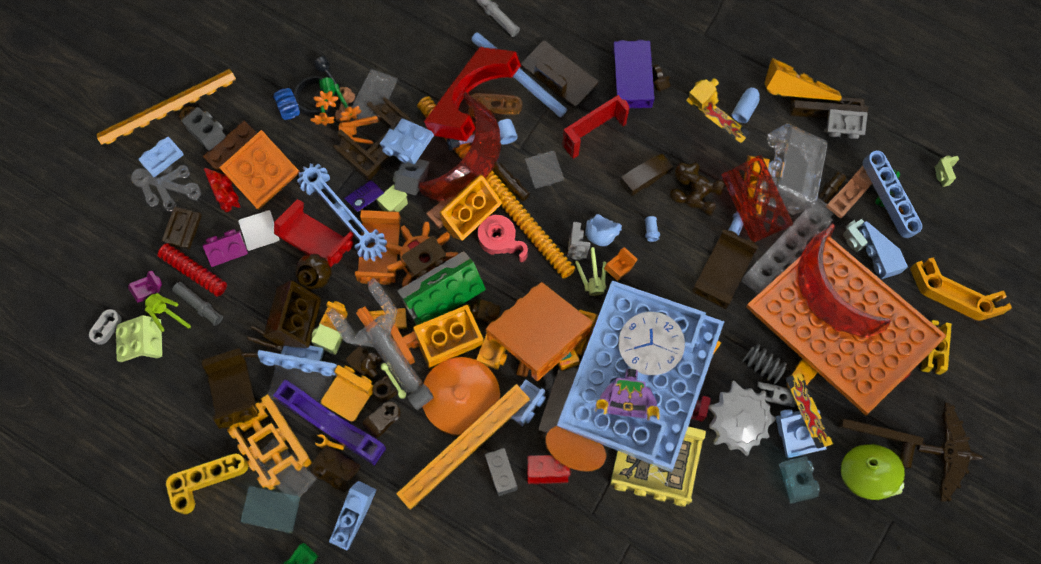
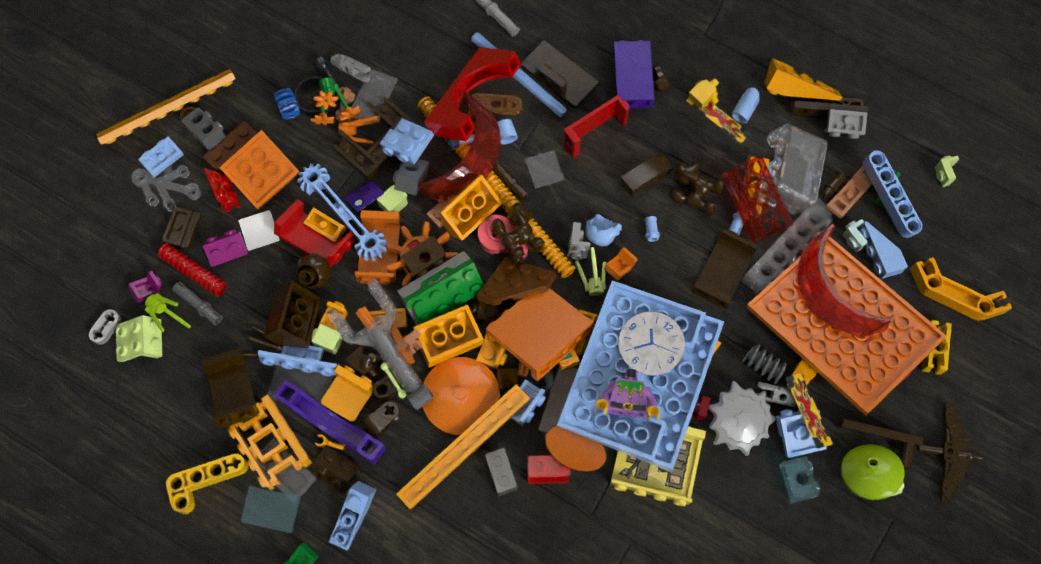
(324, 225): none -> light orange slope
(351, 67): none -> light grey hinge
(410, 341): none -> nougat tile
(507, 378): none -> dark brown tile
(514, 282): none -> reddish brown plate
(522, 234): none -> dark brown animal

